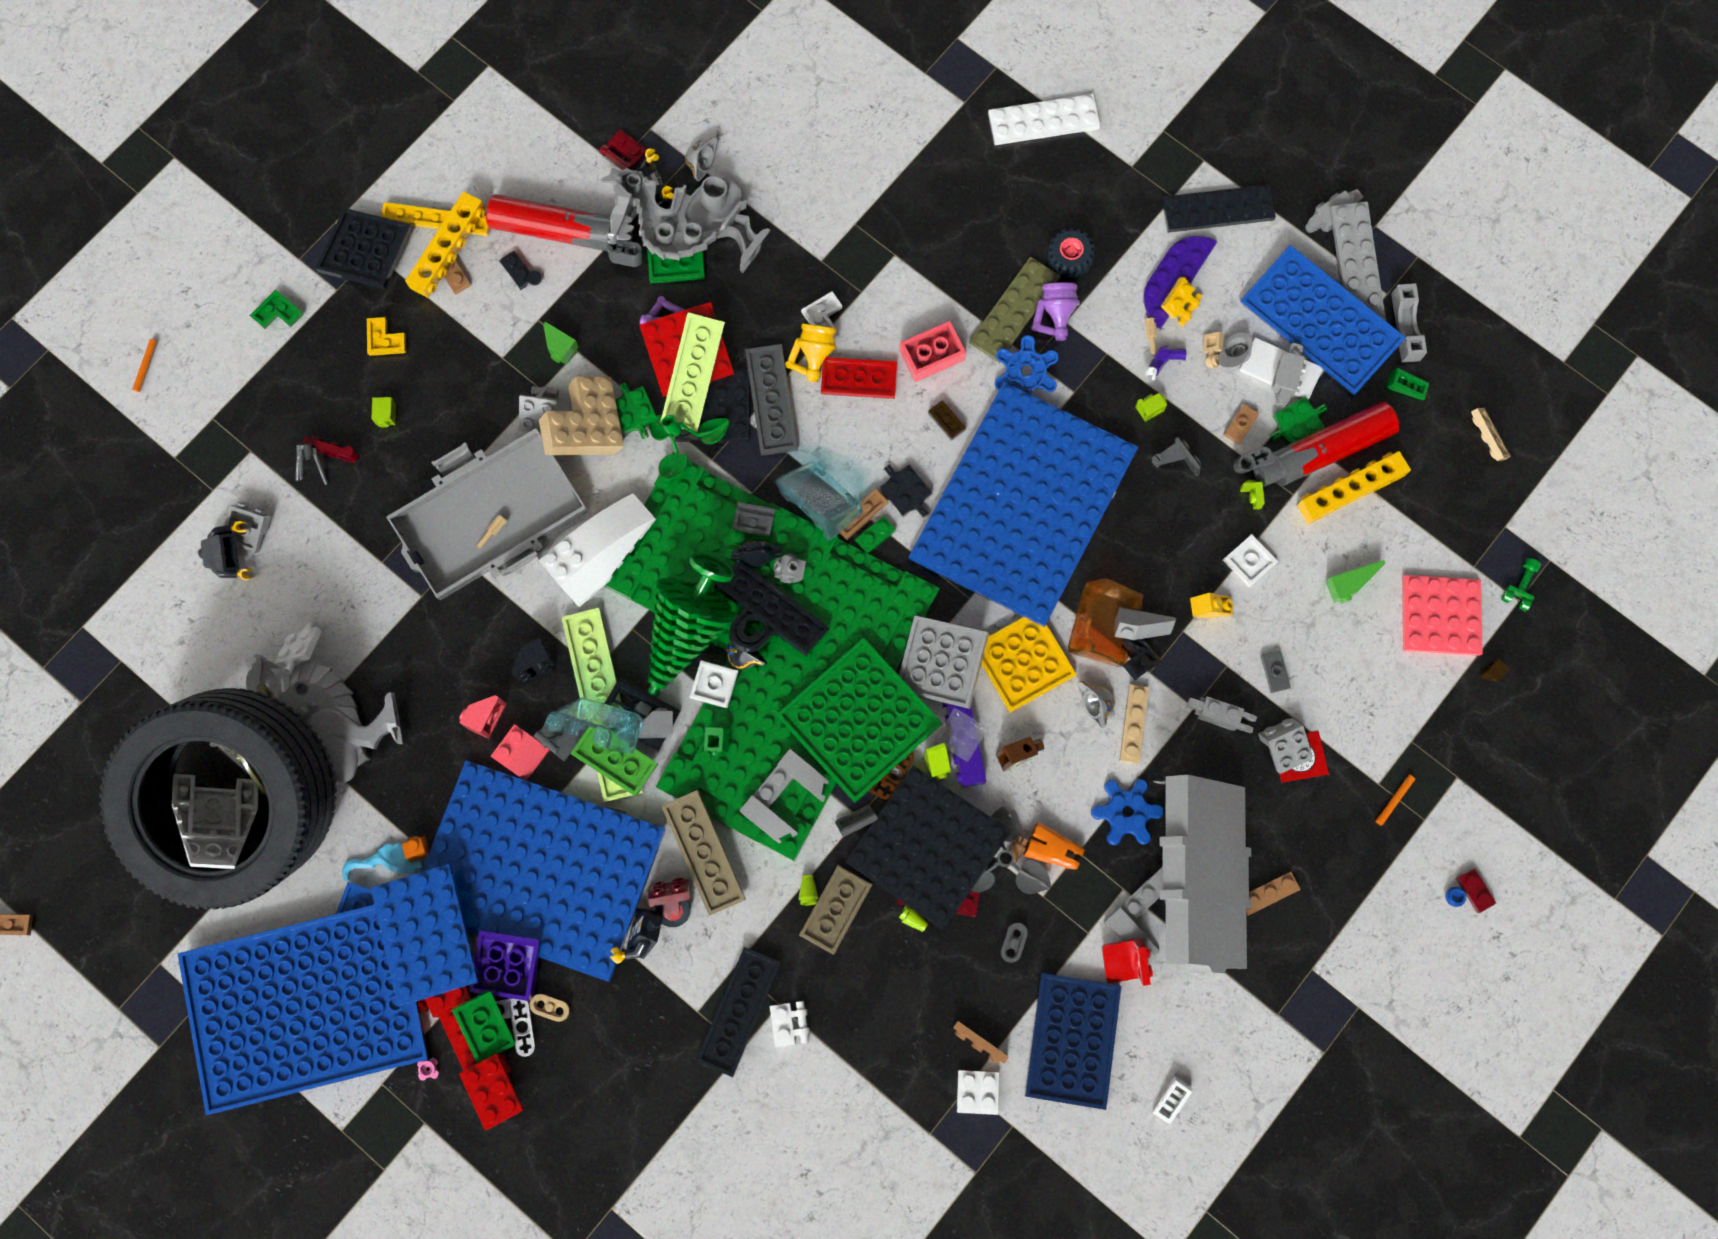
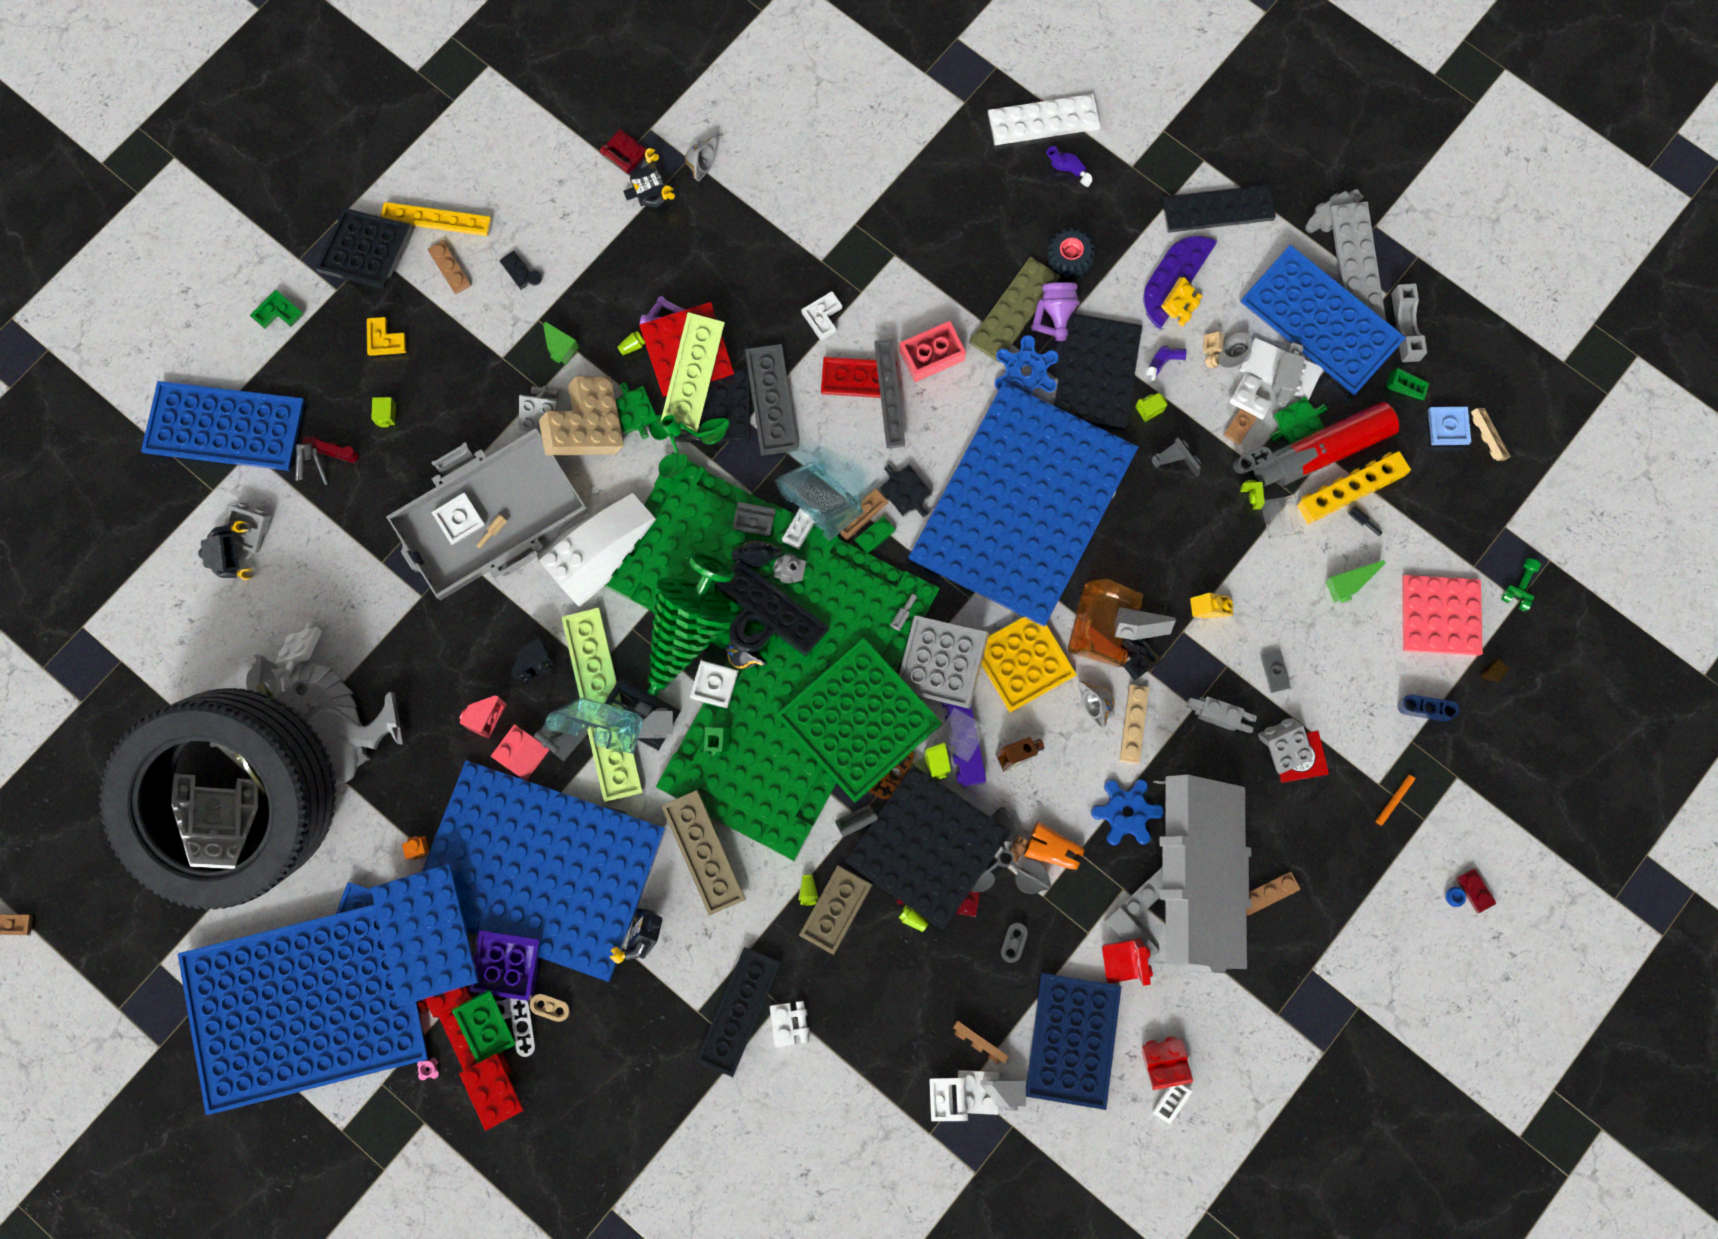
(144, 365): orange bar -> none
(223, 426): none -> blue plate
(375, 851): piece -> none
(445, 235): yellow brick -> none
(458, 518): none -> white plate
(560, 225): piece -> none
(622, 768): bright green plate -> none
(631, 343): none -> lime cone
(671, 901): dark red plate -> none
(675, 270): green plate -> none
(689, 223): light grey animal -> none
(758, 805): light grey wedge -> none
(798, 530): none -> white plate
(816, 344): yellow piece -> none
(889, 393): none -> flat silver plate
(903, 614): none -> light grey axle
(942, 1099): none -> white plate
(946, 420): dark brown plate -> none
(1006, 1092): none -> light grey slope
(1070, 163): none -> dark purple arm
(1098, 370): none -> black plate
(1151, 333): tan axle -> none
(1166, 1063): none -> red plate
(1247, 399): none -> white plate
(1250, 560): white tile -> none
(1276, 519): none -> clear plate
(1363, 519): none -> black axle
(1437, 706): none -> dark blue beam
(1449, 426): none -> light blue plate

